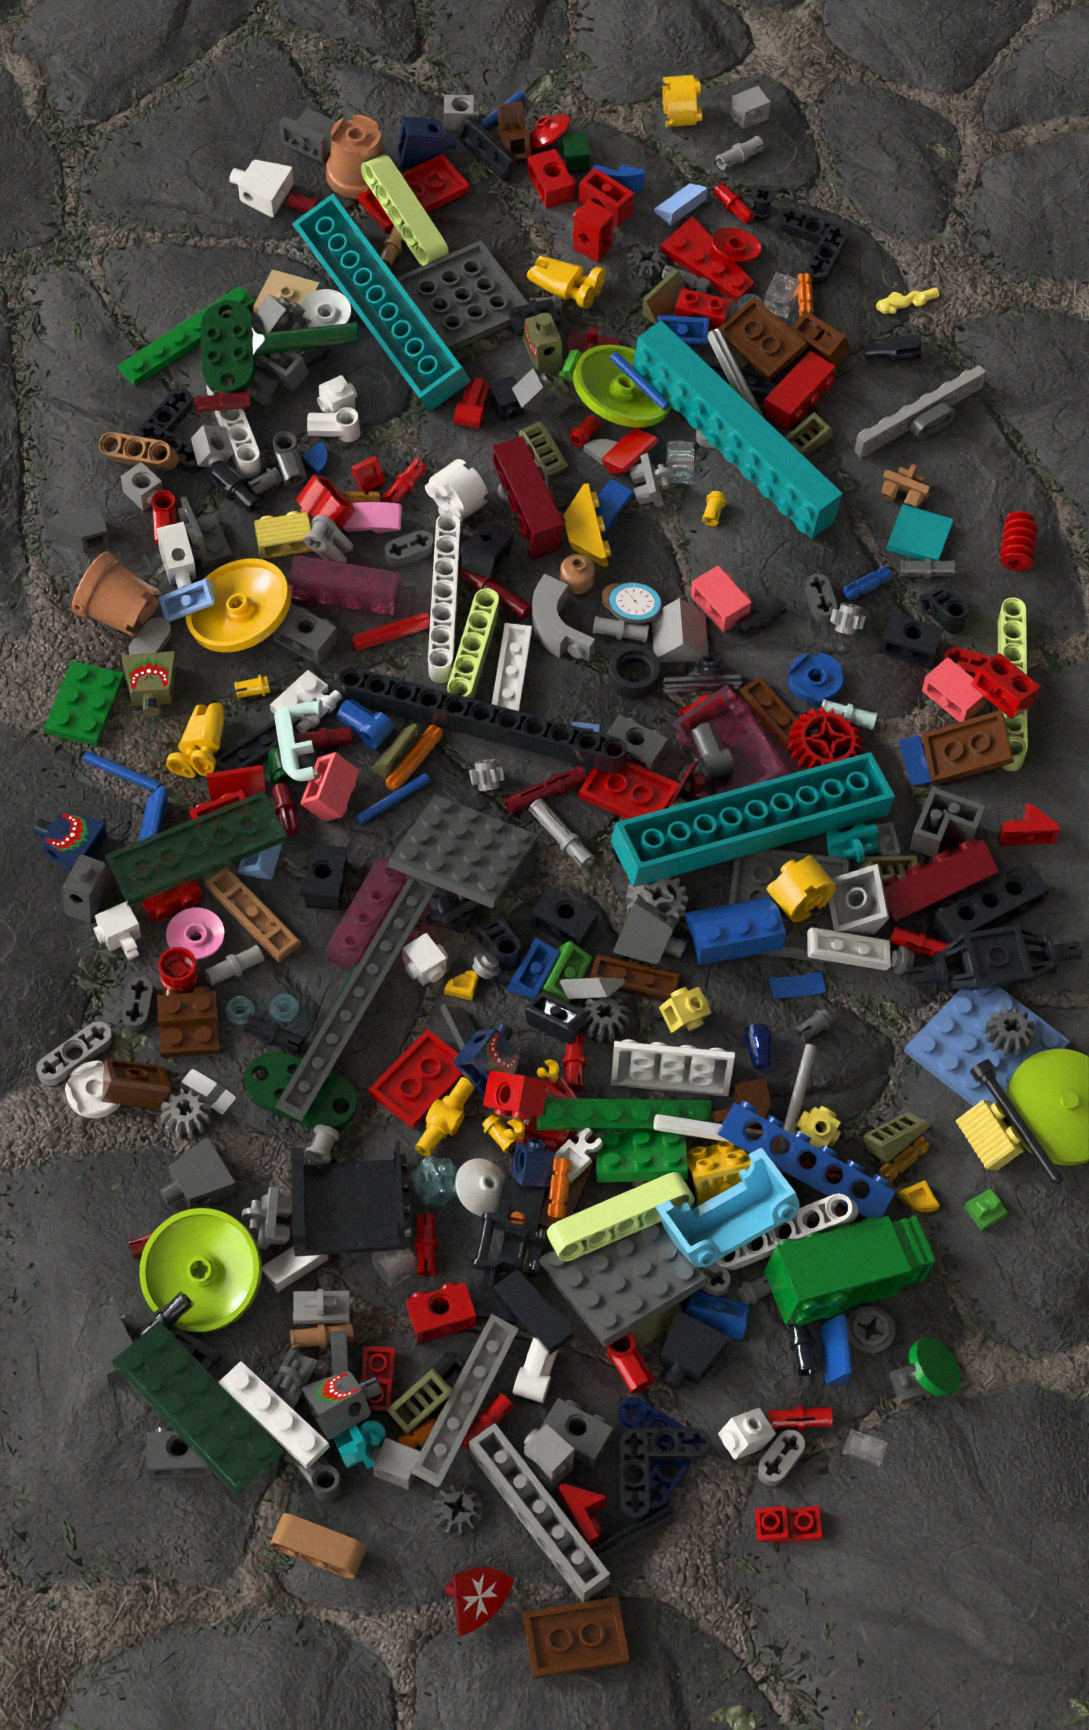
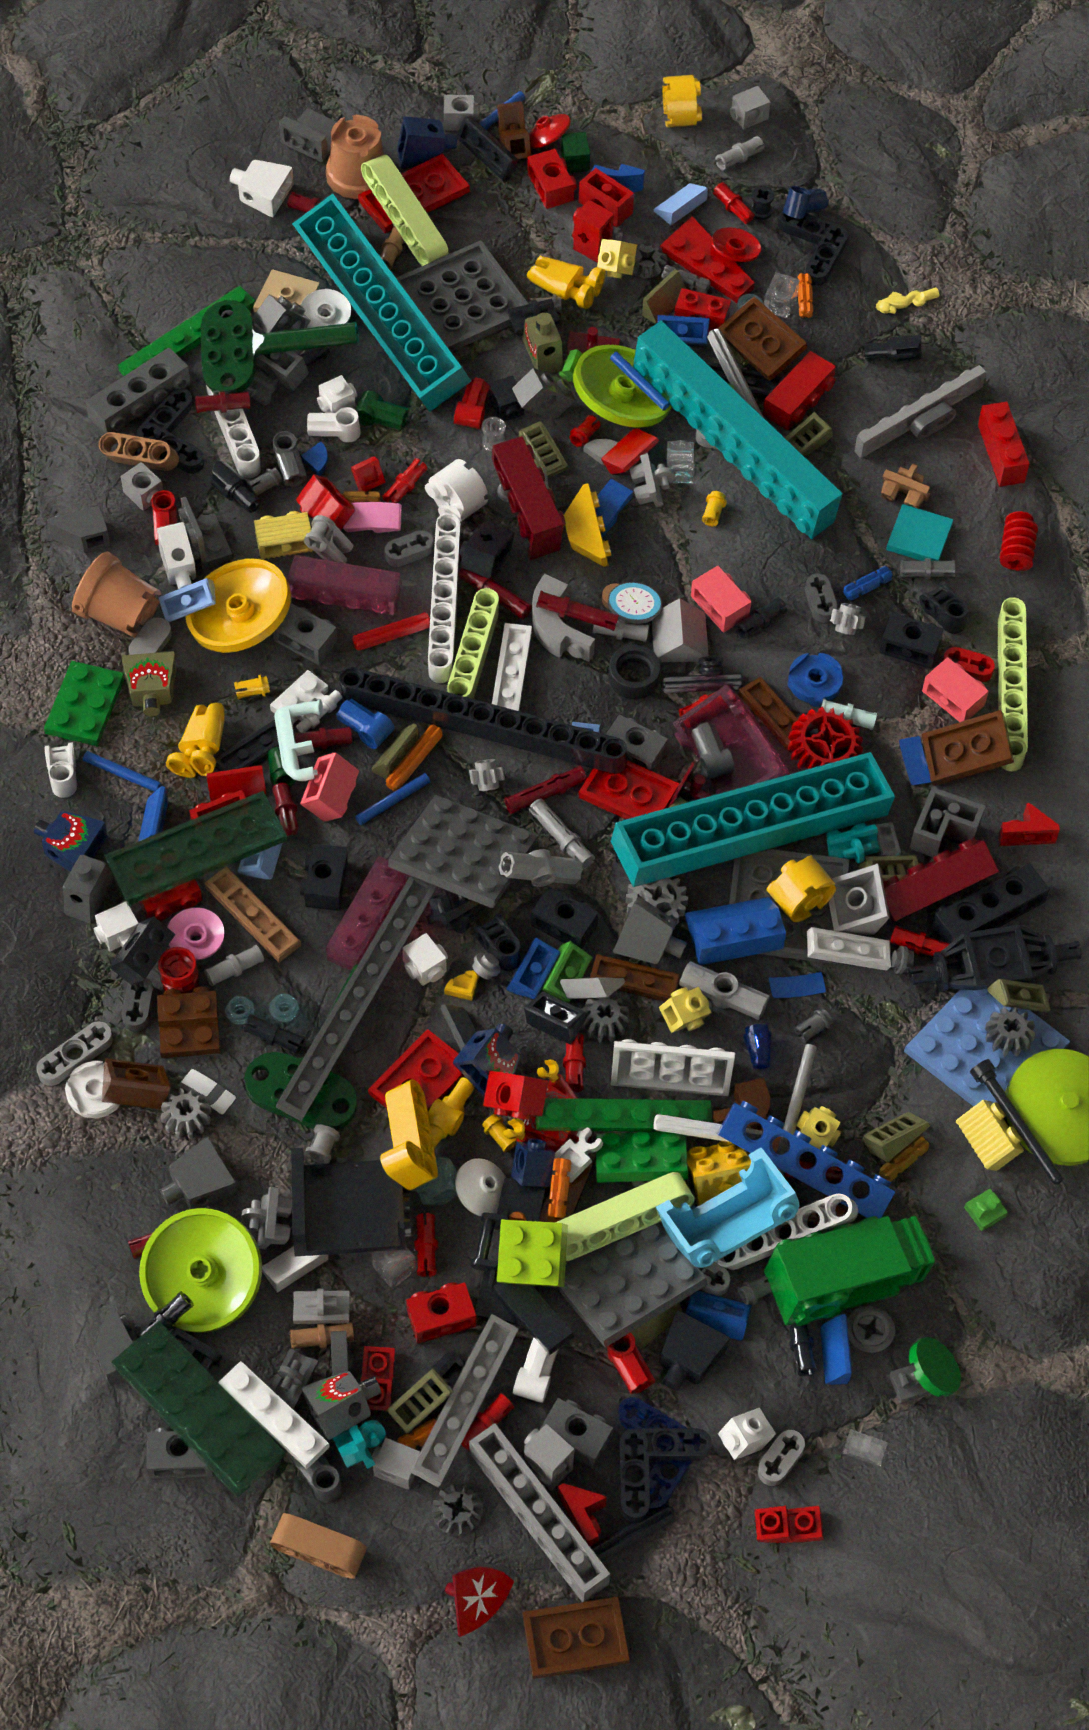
(61, 765): none -> white piece
(138, 391): none -> dark grey brick
(142, 950): none -> black brick
(211, 445): light grey brick -> none
(373, 409): none -> dark green piece
(413, 1156): none -> yellow beam
(493, 431): none -> clear bush
(532, 1253): none -> lime brick
(540, 868): none -> light grey piece
(576, 610): none -> dark red pin
(578, 573): medium nougat head -> none
(617, 258): none -> light yellow brick
(739, 998): none -> light grey piece
(804, 201): none -> dark blue piece
(821, 1418): red pin -> none
(822, 338): reddish brown brick -> none
(919, 1198): yellow tile -> none
(1003, 444): none -> red brick
(1005, 685): red brick -> none
(1020, 995): none -> olive slope

